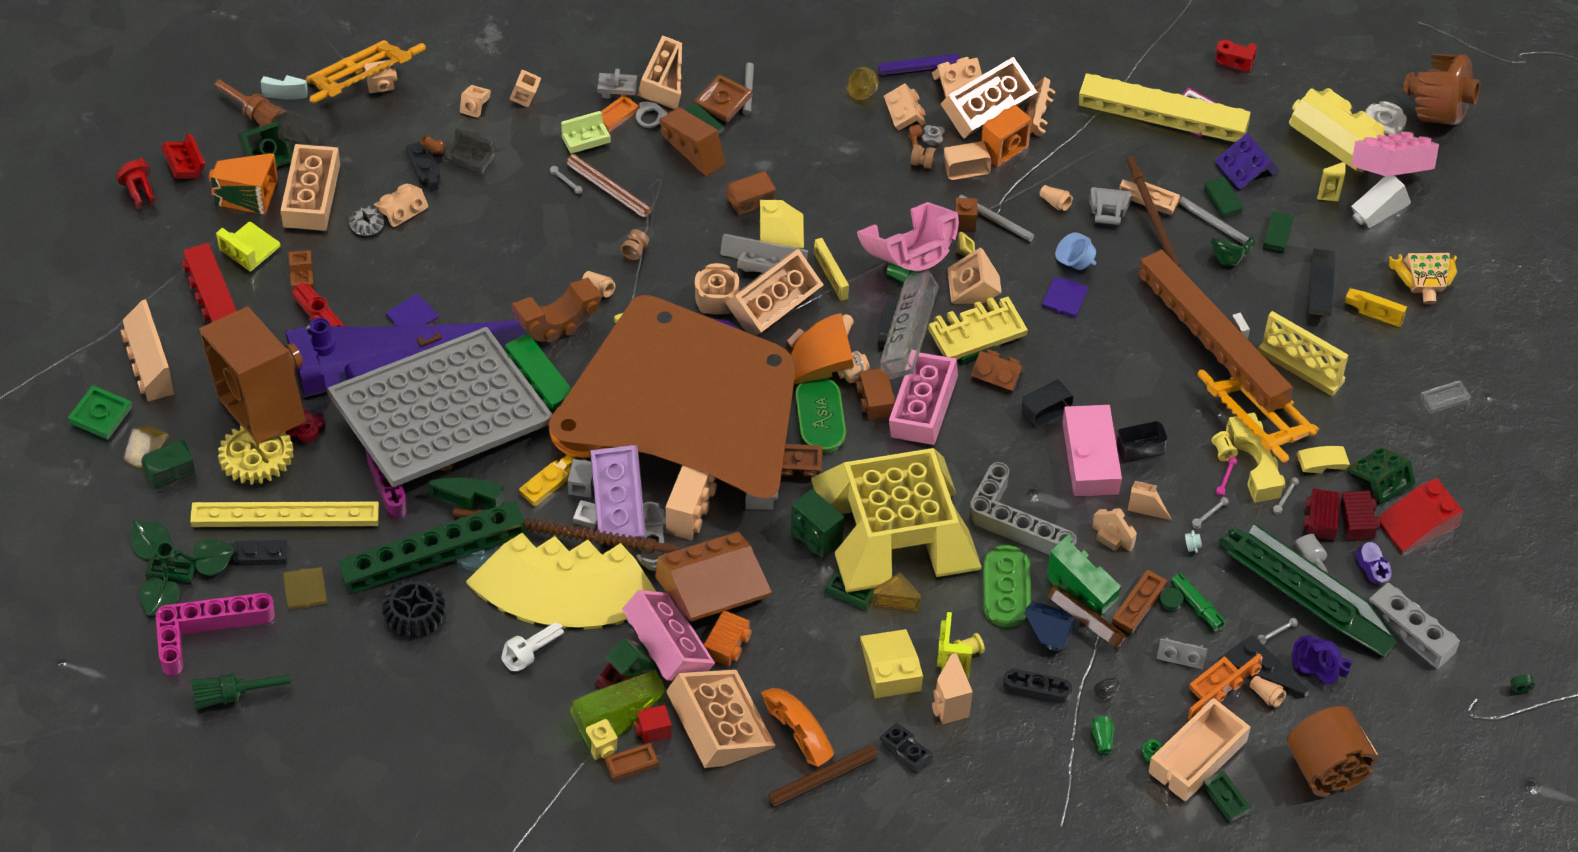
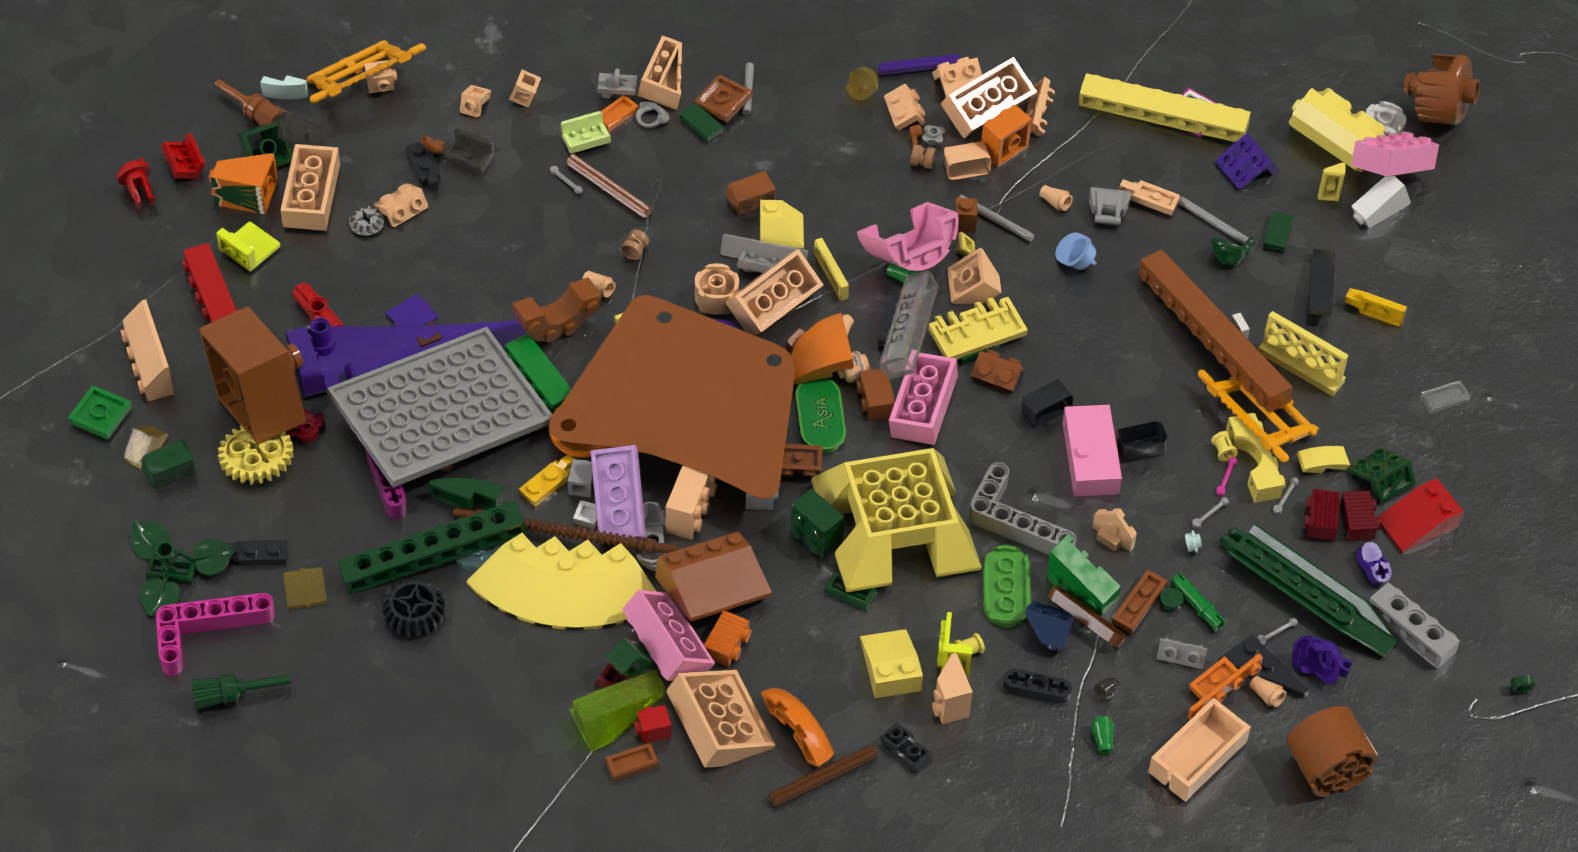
(284, 514): light yellow plate -> none
(301, 268): dark orange slope -> none
(524, 649): white piece -> none
(602, 739): light yellow bracket -> none
(694, 140): dark orange wedge -> none
(897, 594): clear yellow slope -> none
(1065, 296): dark purple piece -> none
(1138, 178): reddish brown bar -> none
(1146, 500): light nougat slope -> none
(1146, 748): green plate -> none
(1223, 197): dark green tile -> none
(1226, 796): dark green plate -> none
(1236, 55): red leg -> none
(1311, 549): light grey piece -> none
(1425, 272): torso -> none

